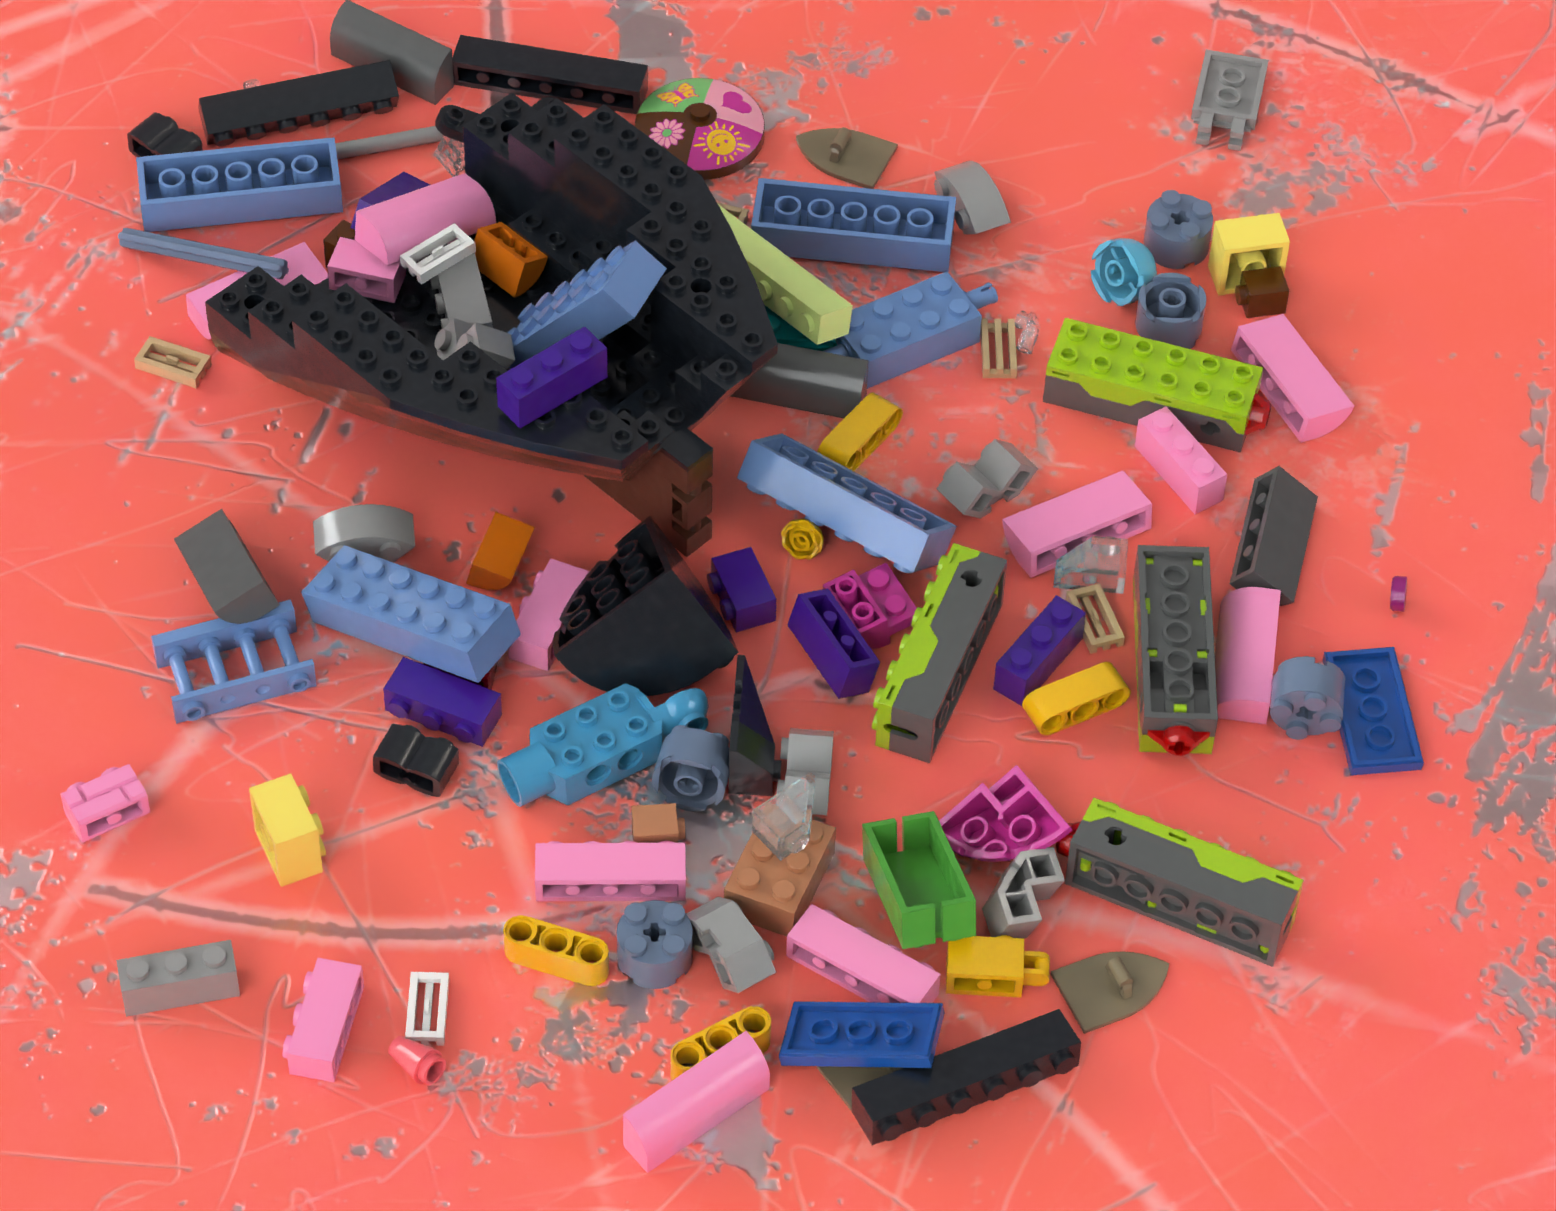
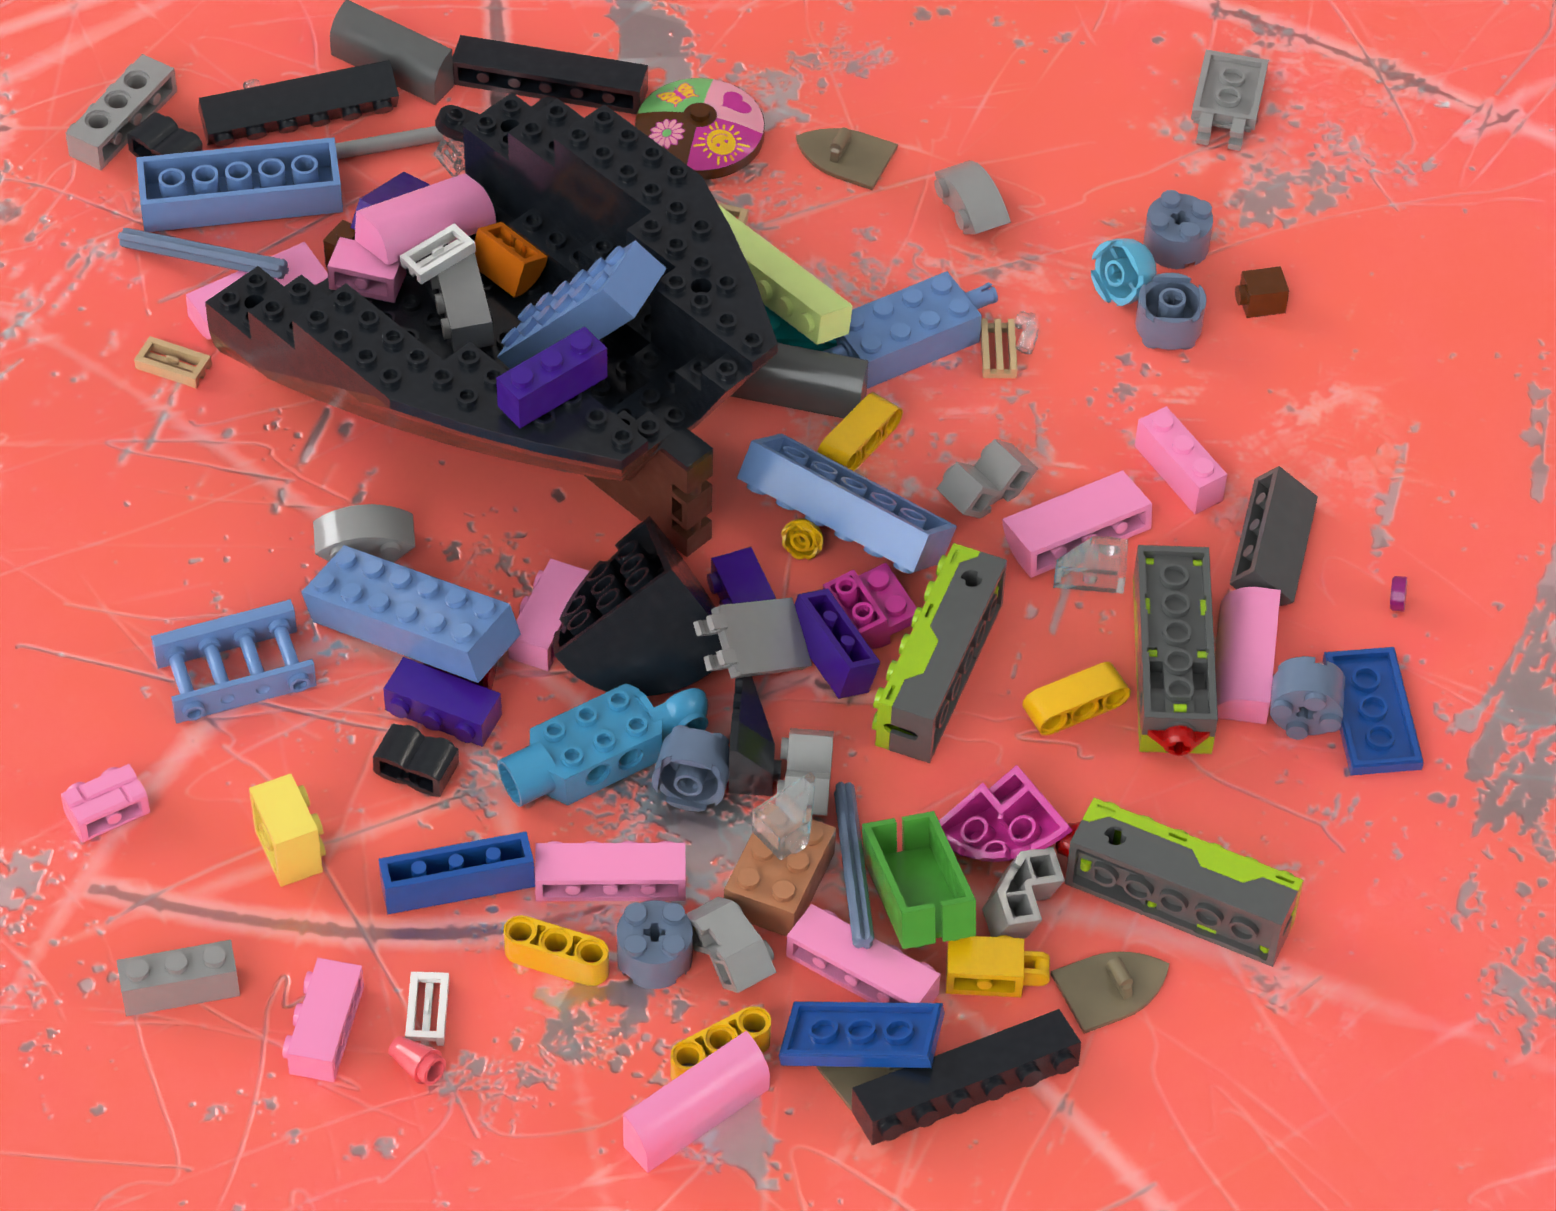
(124, 105): none -> light grey brick
(226, 570): dark grey brick -> none
(457, 872): none -> blue brick
(490, 340): light grey brick -> none
(499, 553): orange brick -> none
(657, 823): nougat brick -> none
(756, 638): none -> light grey tile
(854, 865): none -> sand blue axle
(855, 224): medium blue brick -> none
(1039, 650): dark purple brick -> none
(1103, 640): tan tile -> none
(1134, 376): lime piece -> none
(1246, 246): light yellow brick -> none
(1292, 377): bright pink brick -> none

